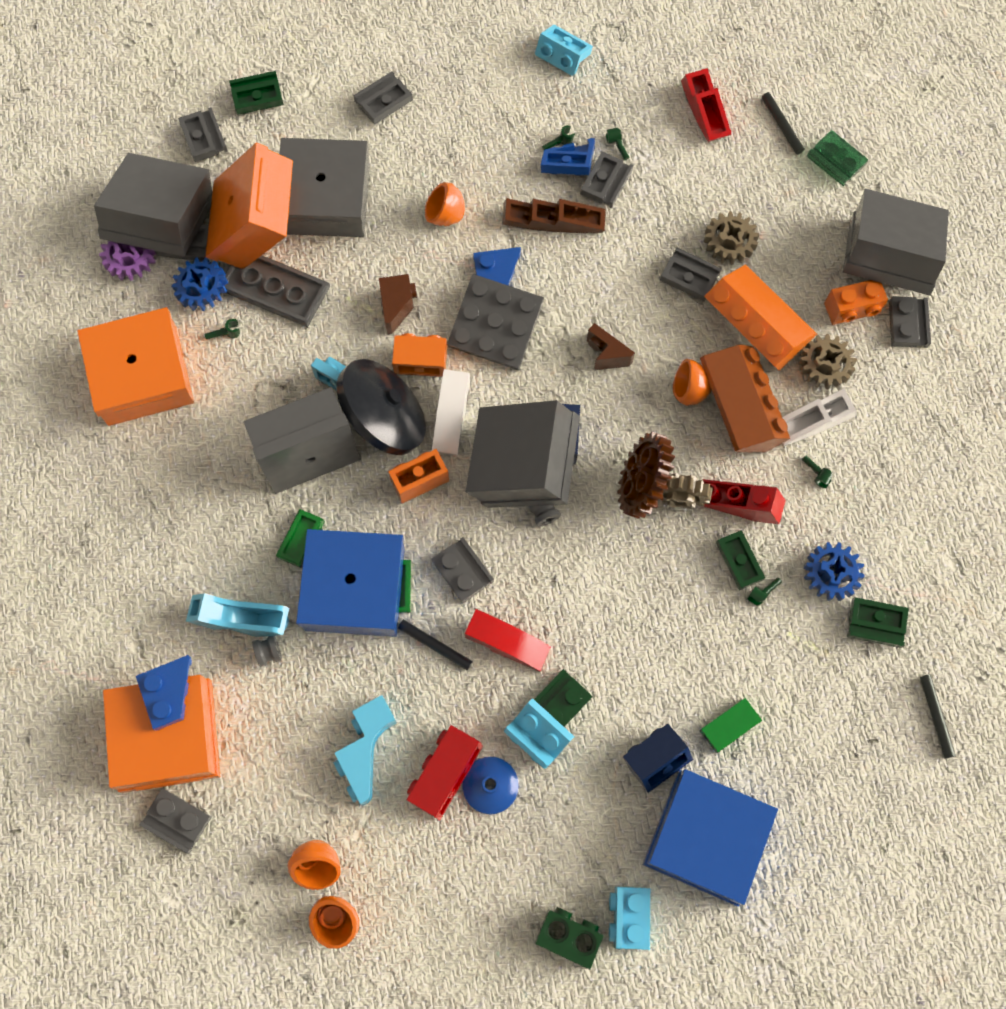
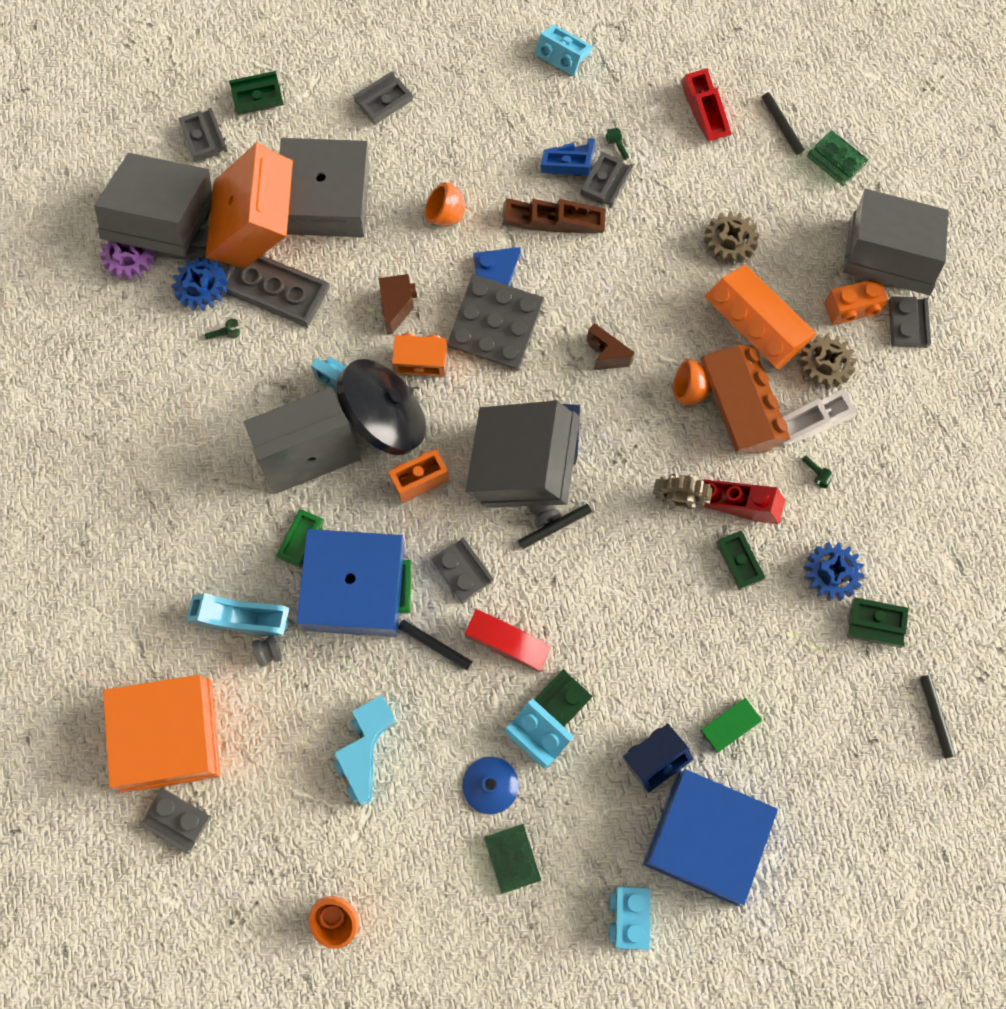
(135, 367): orange container -> none
(165, 692): blue wing -> none
(314, 865): orange hat -> none
(444, 772): red brick -> none
(451, 412): white slope -> none
(512, 858): none -> clear green plate
(554, 526): none -> pearl dark grey bar
(562, 139): dark green hand -> none
(565, 945): dark green brick -> none
(645, 475): reddish brown gear -> none
(690, 274): dark grey plate -> none
(757, 596): dark green hand -> none

